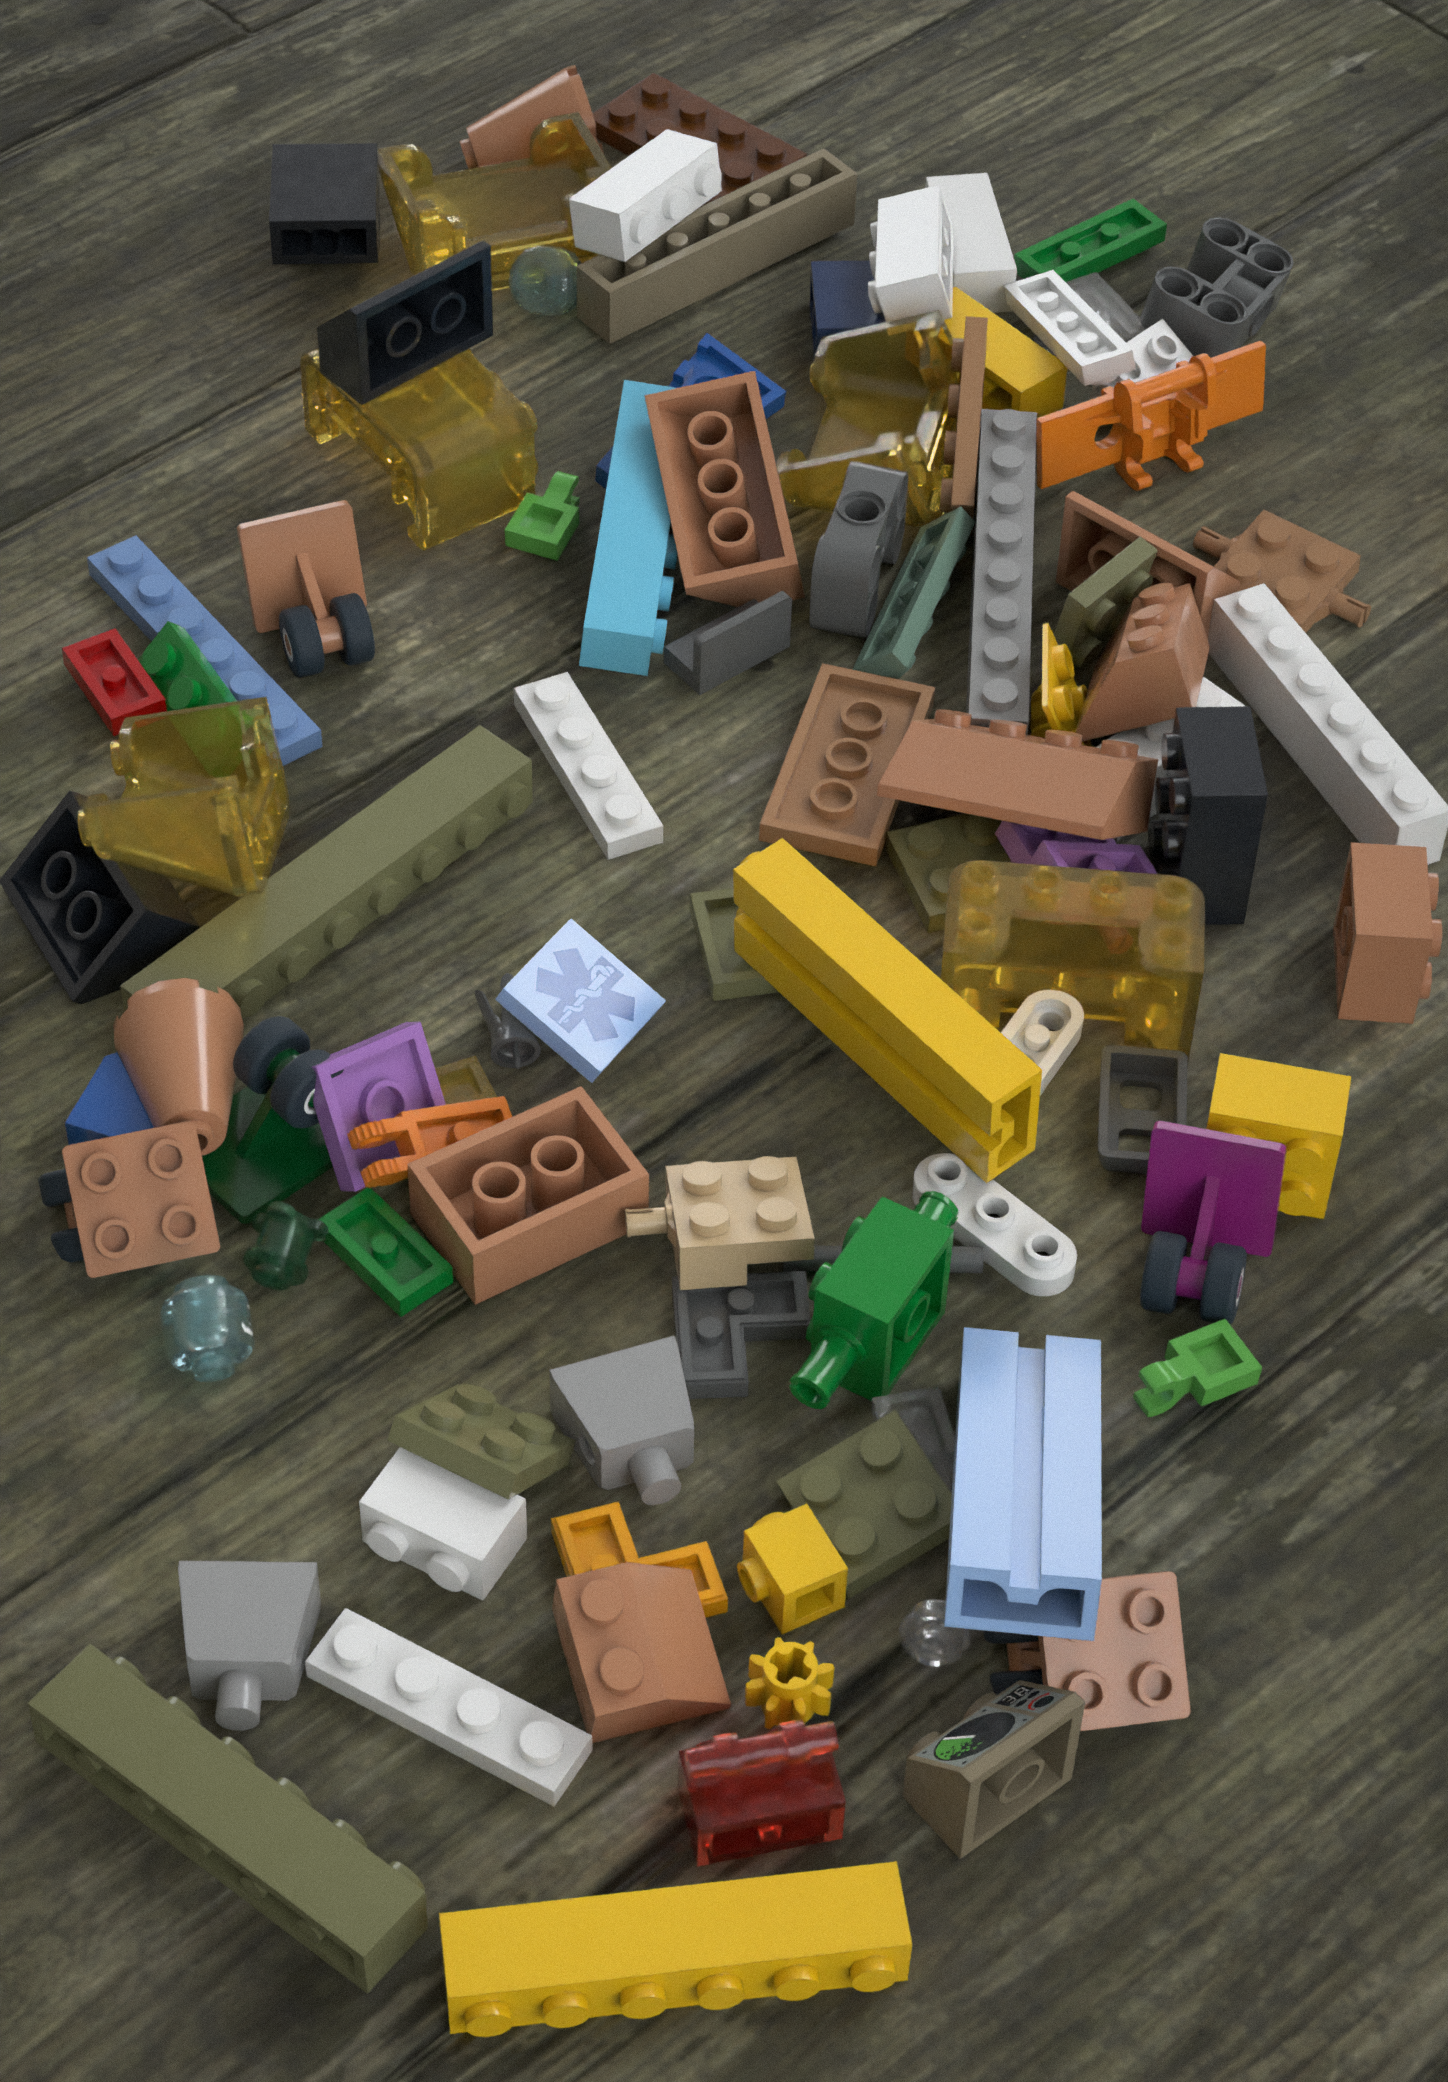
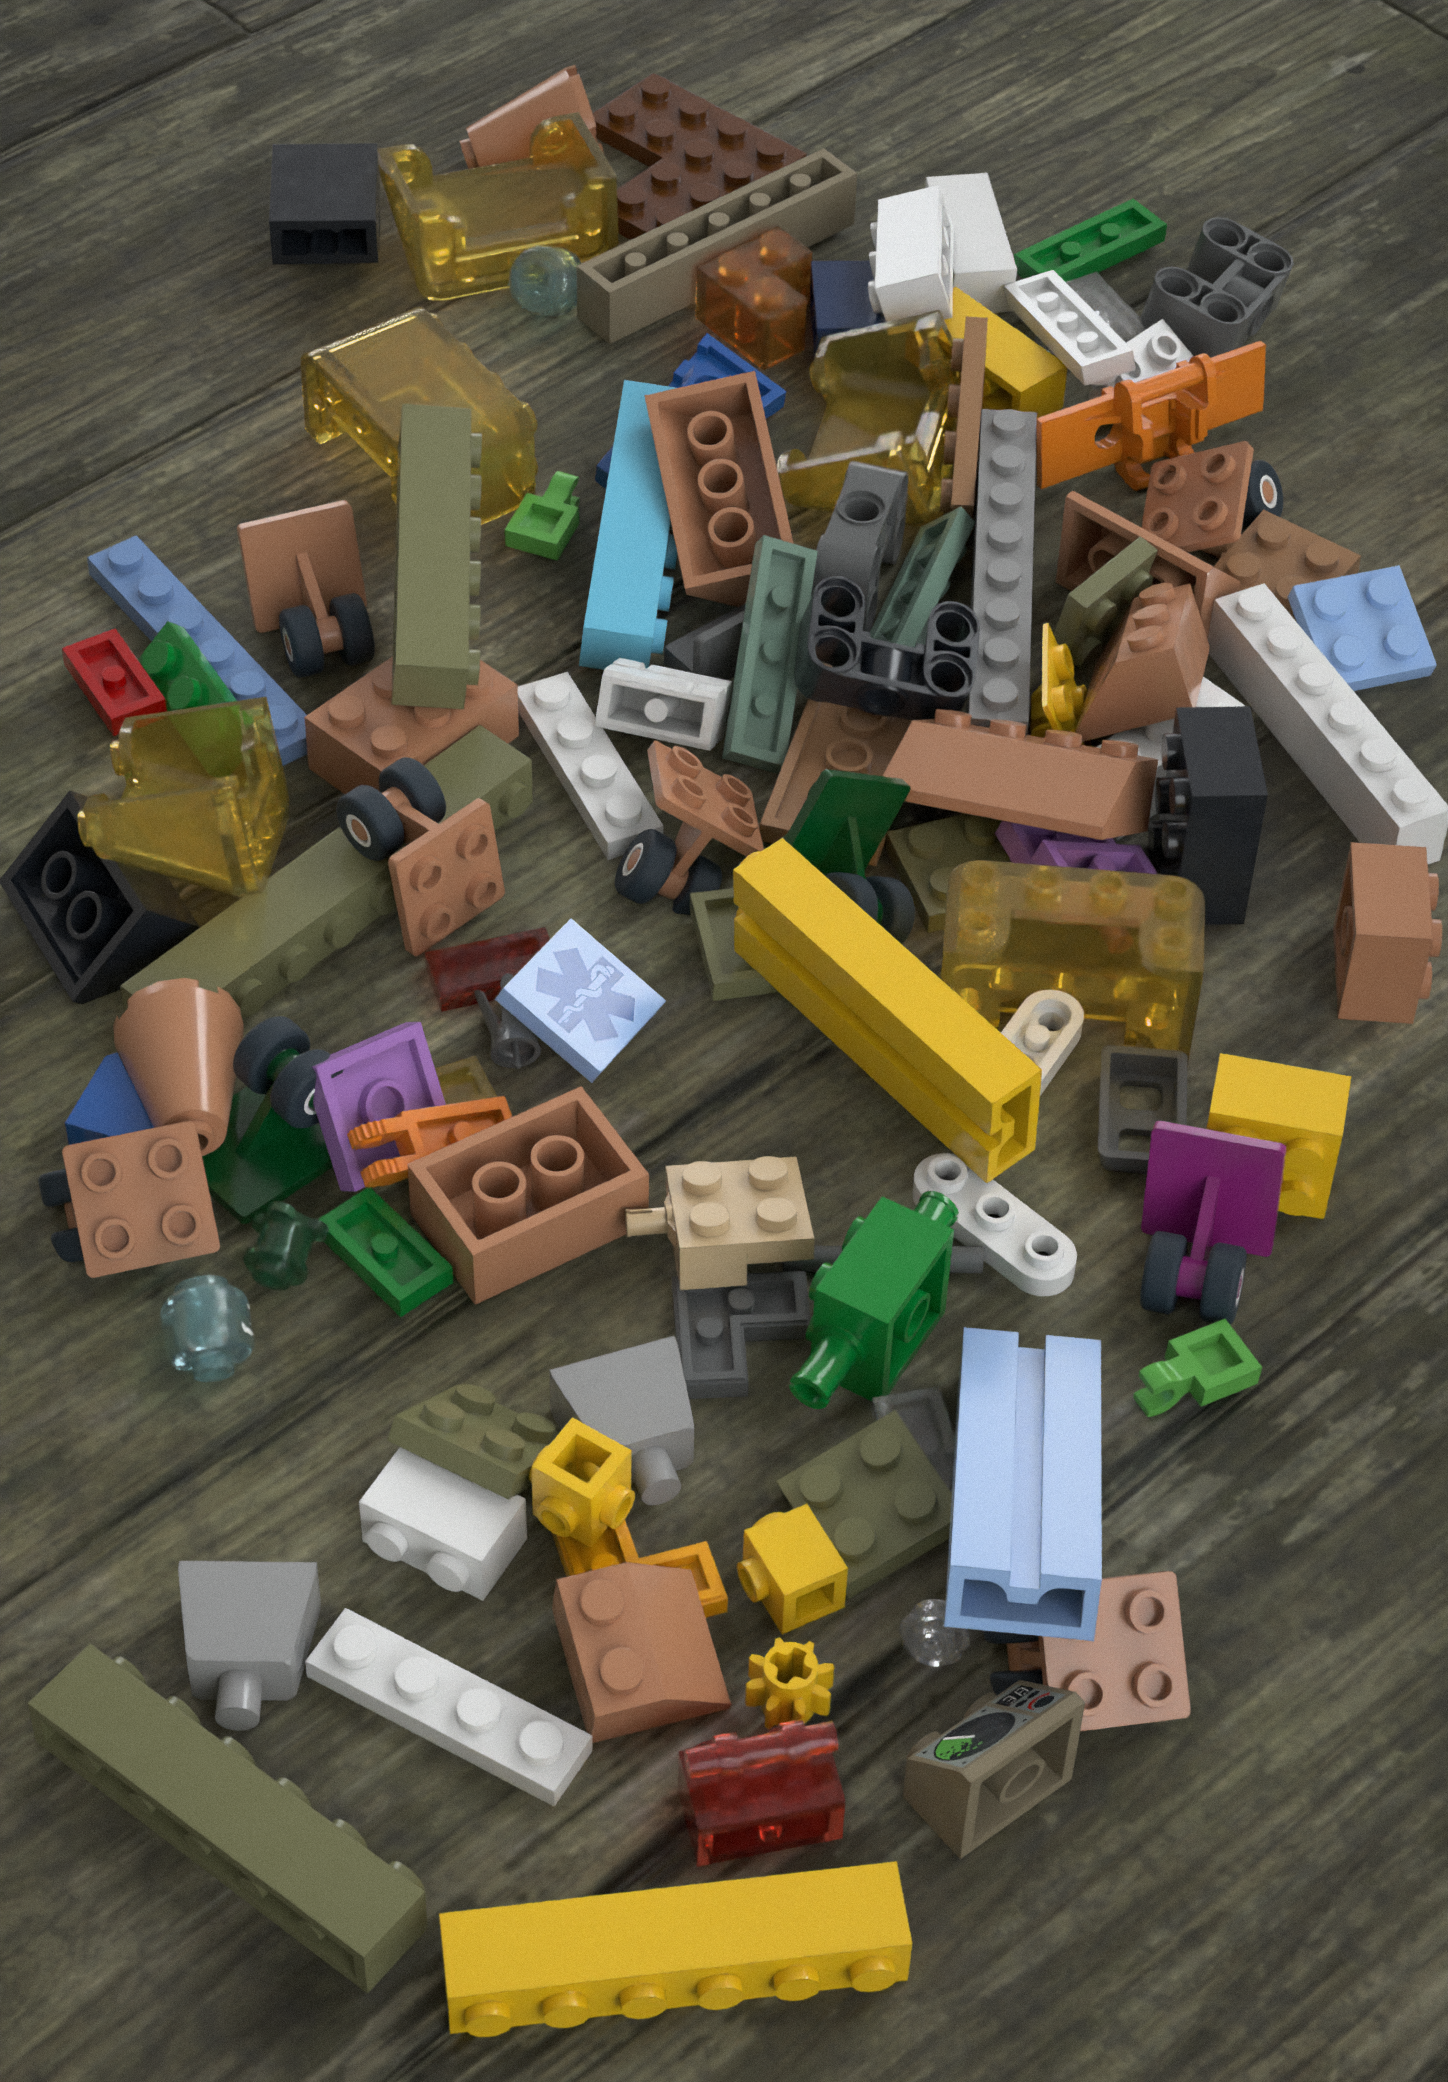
(363, 733): none -> nougat brick
(410, 326): black slope -> none
(433, 558): none -> olive brick
(445, 869): none -> nougat plate
(480, 966): none -> clear red tile
(582, 1483): none -> yellow brick
(645, 195): white brick -> none
(663, 704): none -> white brick
(709, 809): none -> nougat plate
(758, 297): none -> clear orange brick
(766, 658): none -> sand green plate
(840, 833): none -> dark green plate
(878, 673): none -> black beam
(1209, 495): none -> nougat plate
(1365, 627): none -> light blue plate

